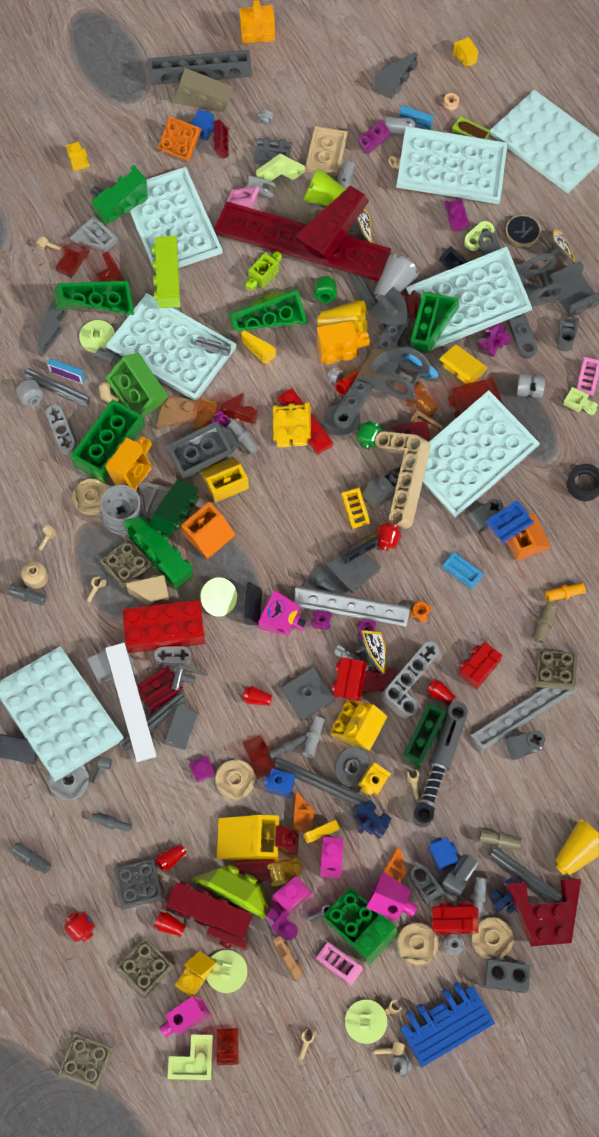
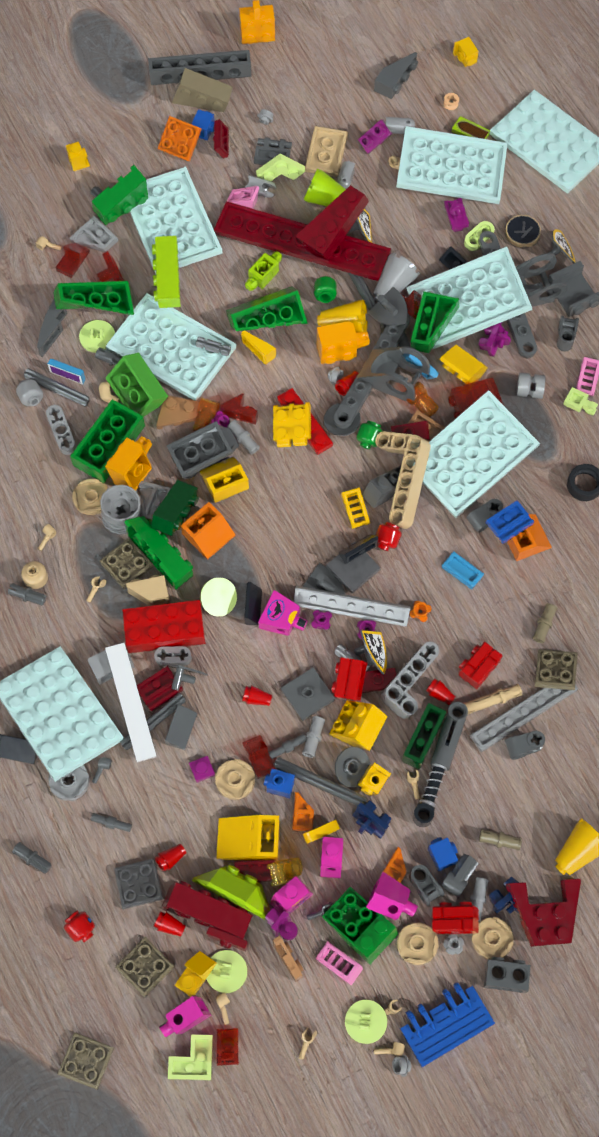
(222, 1000): none -> tan hand
(286, 840): dark red plate -> none
(420, 118): dark azure tile -> none
(497, 697): none -> tan pin
(525, 875): dark grey axle -> none
(565, 592): light orange pin -> none

